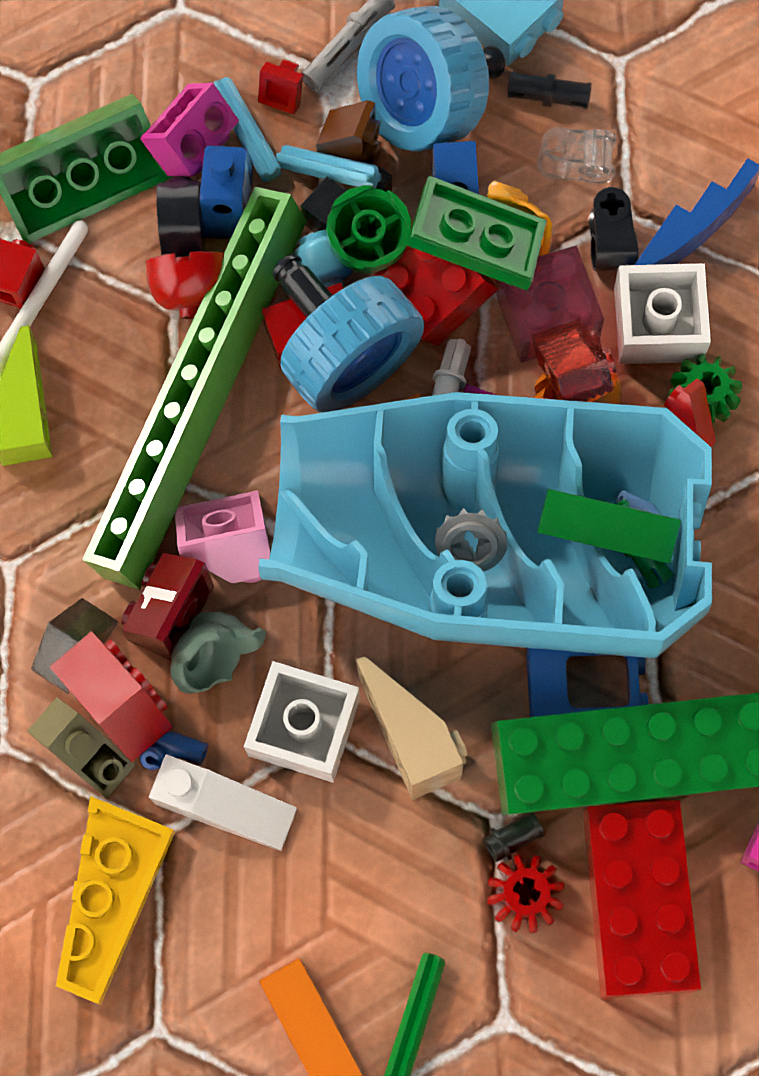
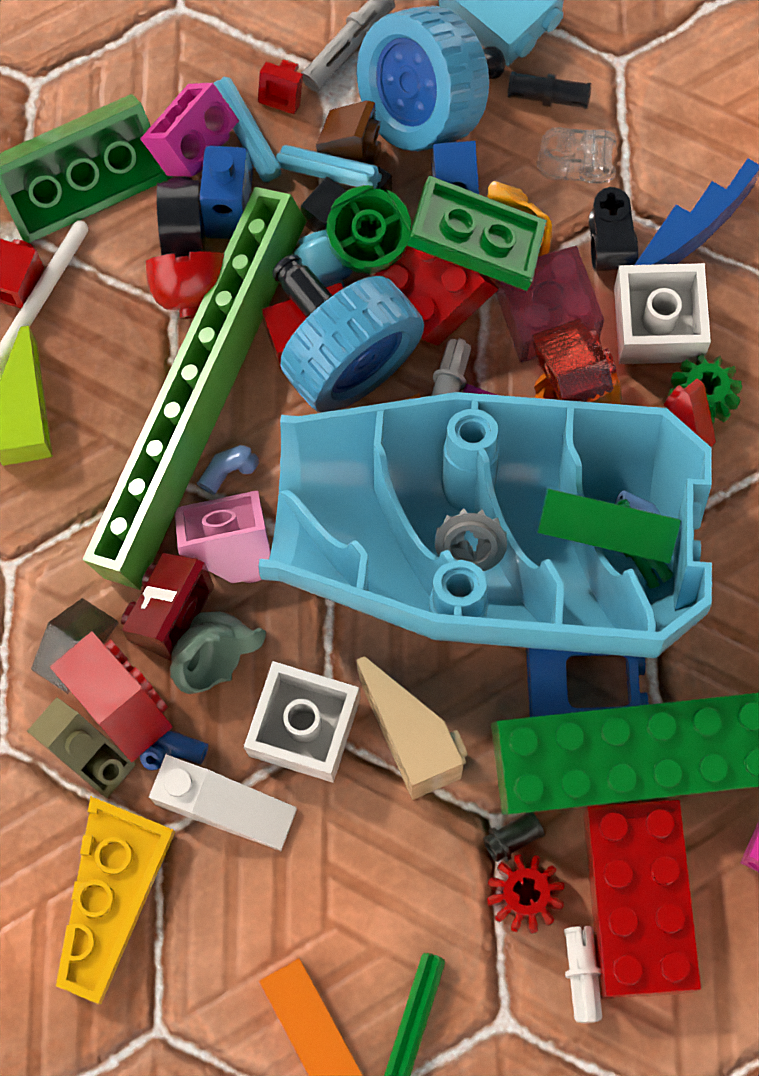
(224, 463): none -> medium blue arm
(583, 974): none -> white axle

